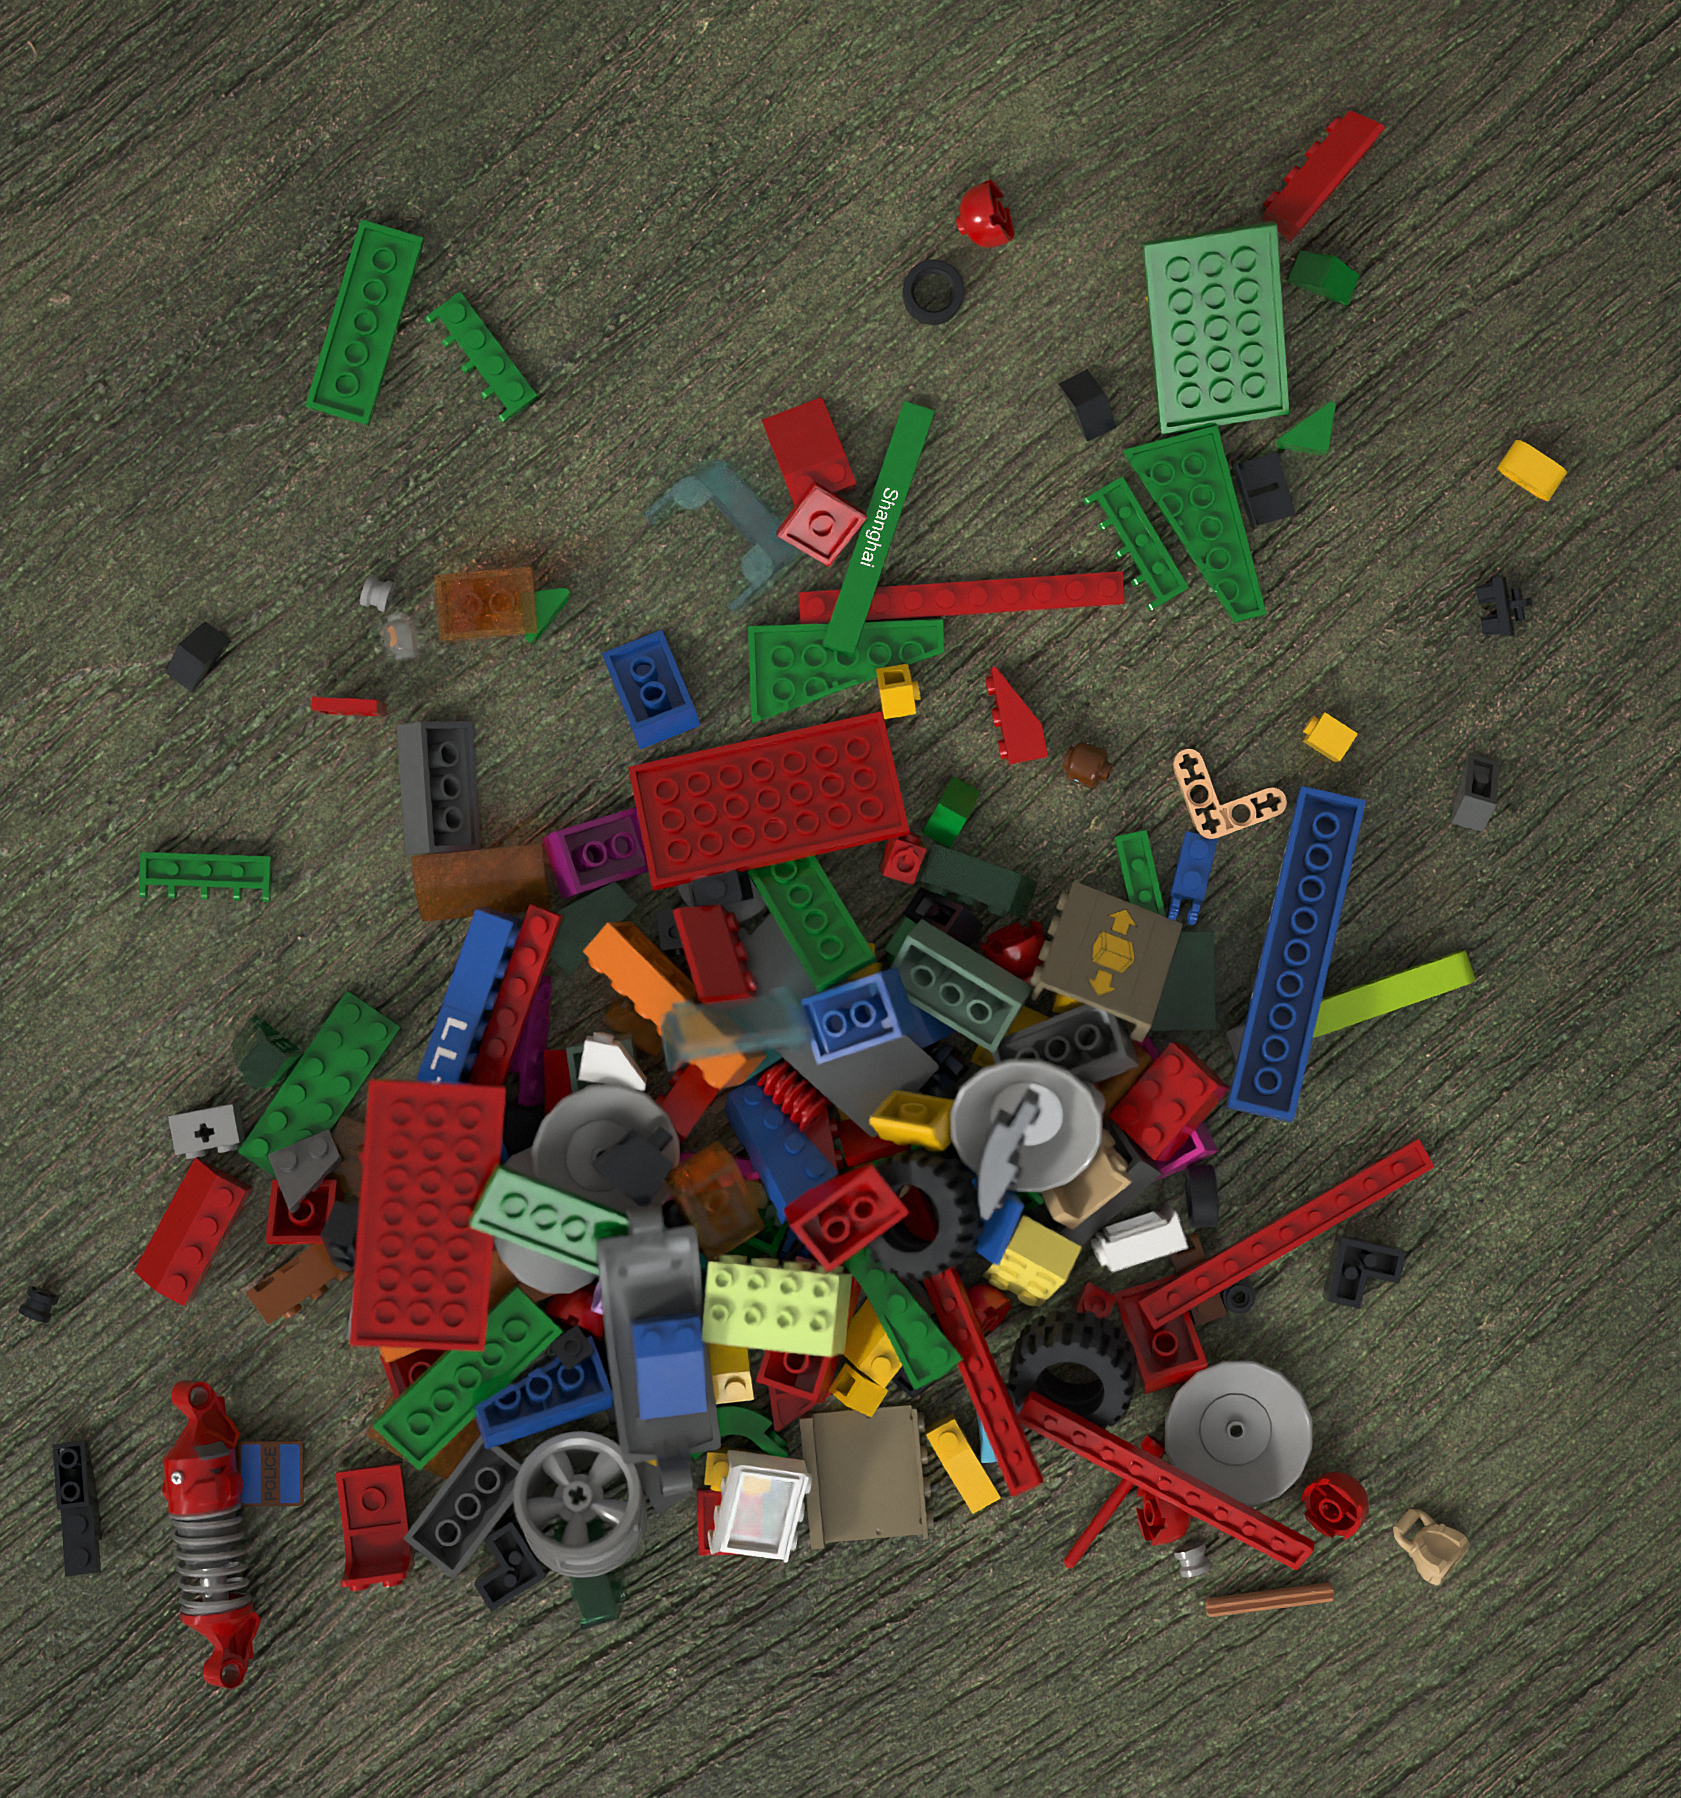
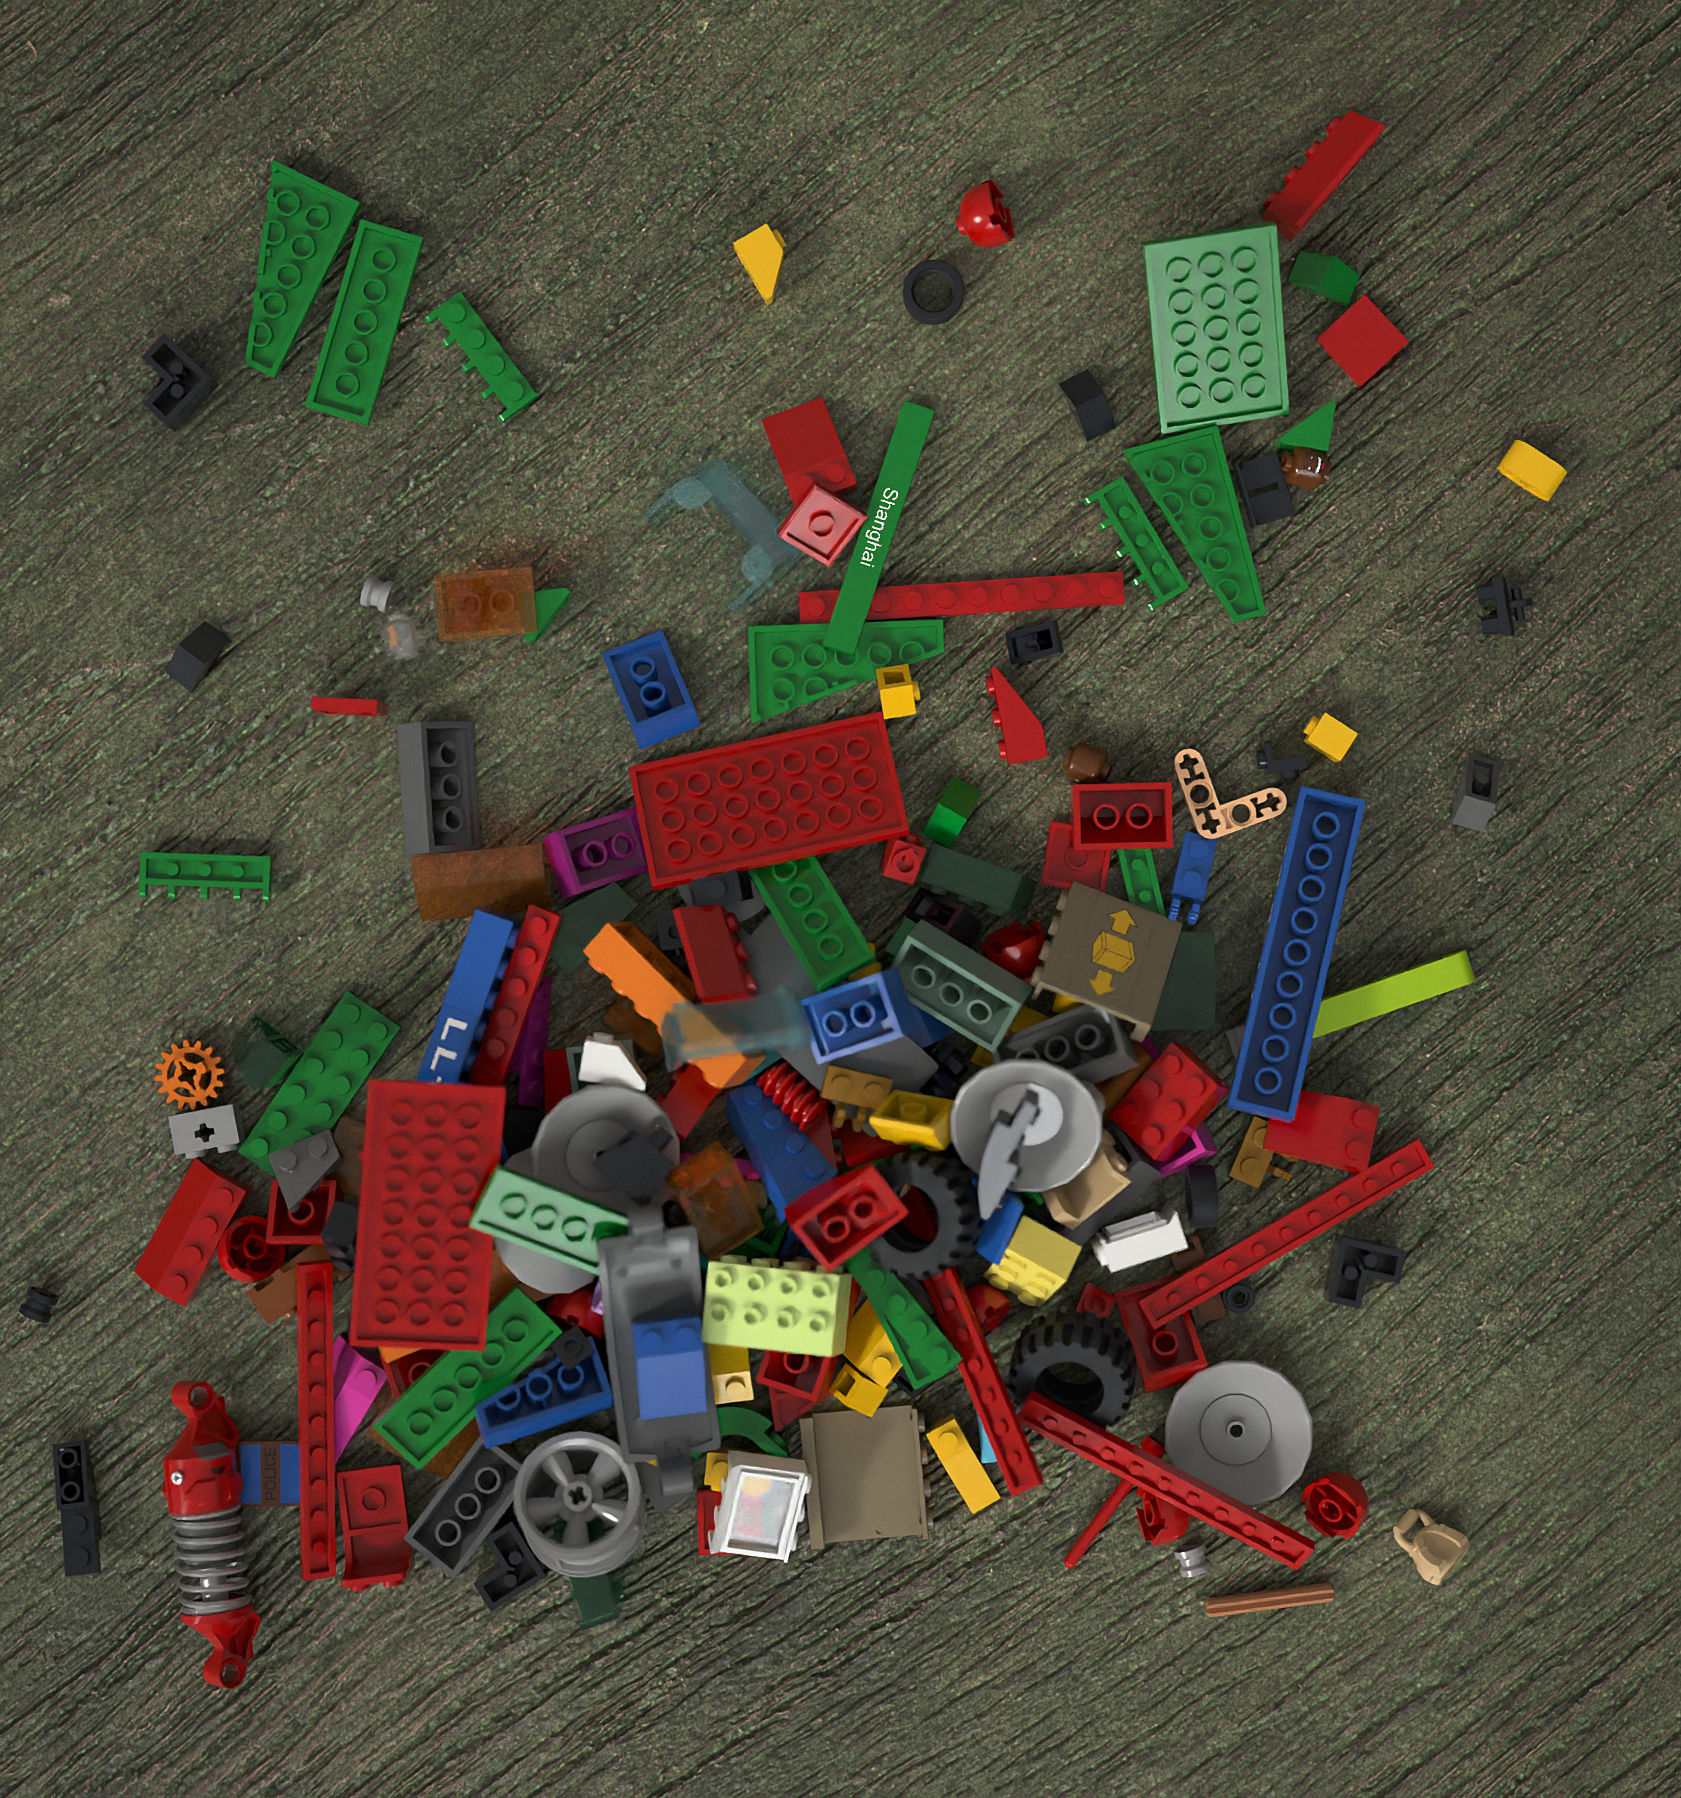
(184, 384): none -> black brick
(197, 1085): none -> orange gear
(245, 1251): none -> red cylinder
(297, 250): none -> green wing
(316, 1419): none -> red plate
(357, 1383): none -> dark pink wedge
(762, 258): none -> yellow slope
(855, 1088): none -> pearl gold hinge
(1034, 643): none -> black slope
(1065, 865): none -> red tile
(1122, 816): none -> red slope
(1251, 1160): none -> pearl gold hinge
(1286, 767): none -> black bracket
(1305, 467): none -> reddish brown head
(1326, 1132): none -> red slope
(1362, 341): none -> red tile

